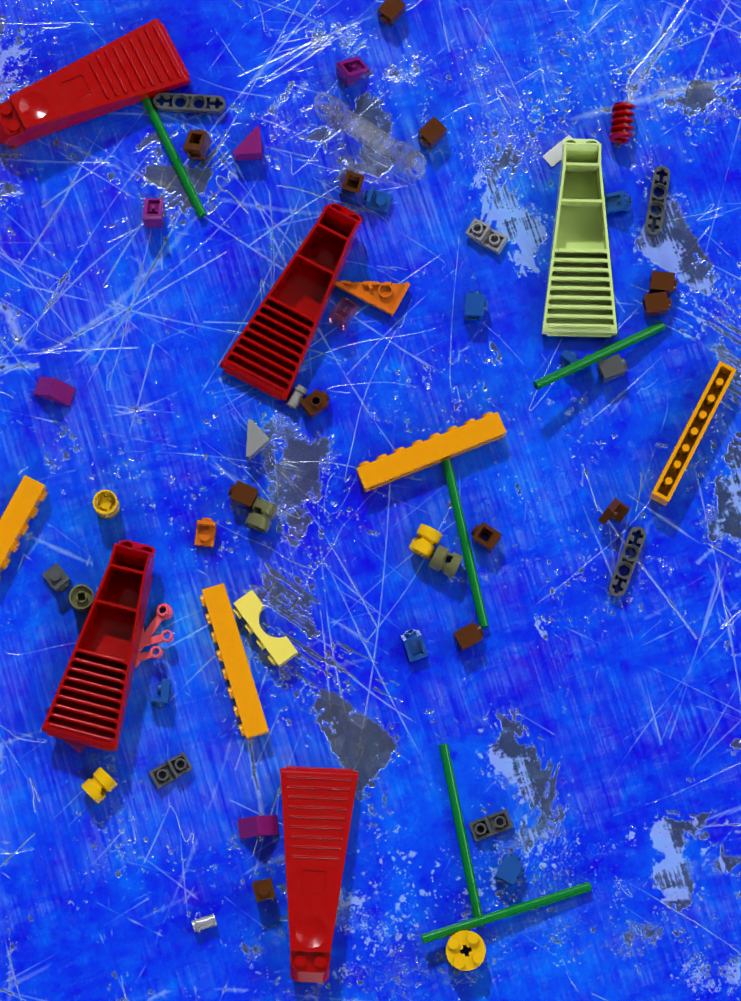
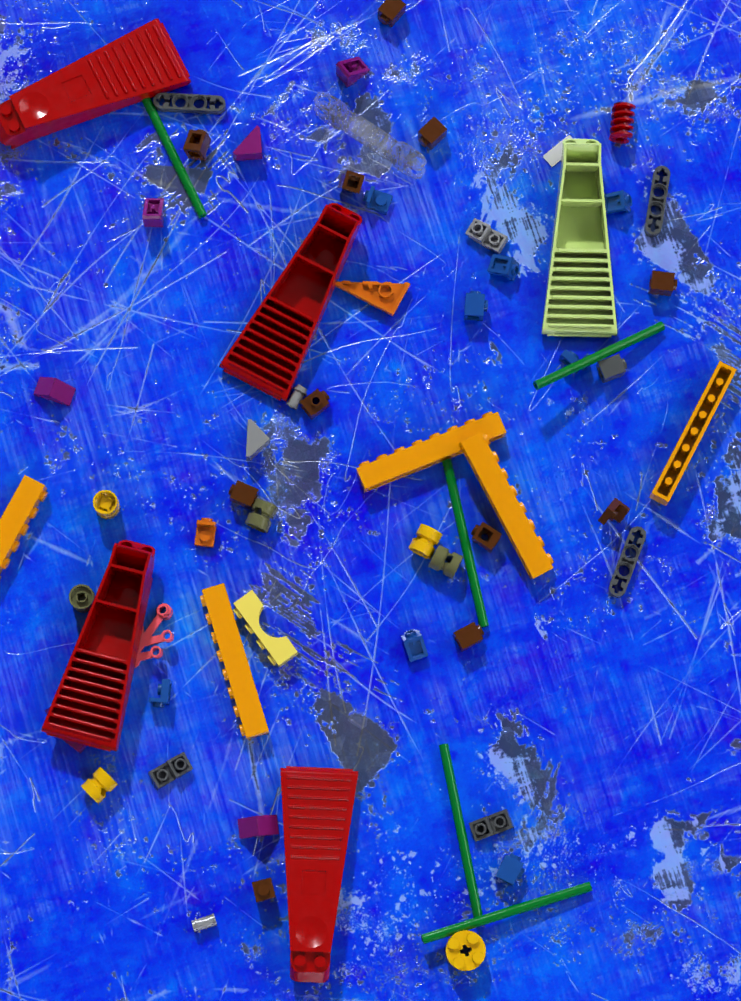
(57, 578): dark grey bracket -> none
(343, 313): slope -> none
(503, 266): none -> blue bracket
(506, 506): none -> light orange brick
(656, 304): reddish brown brick -> none

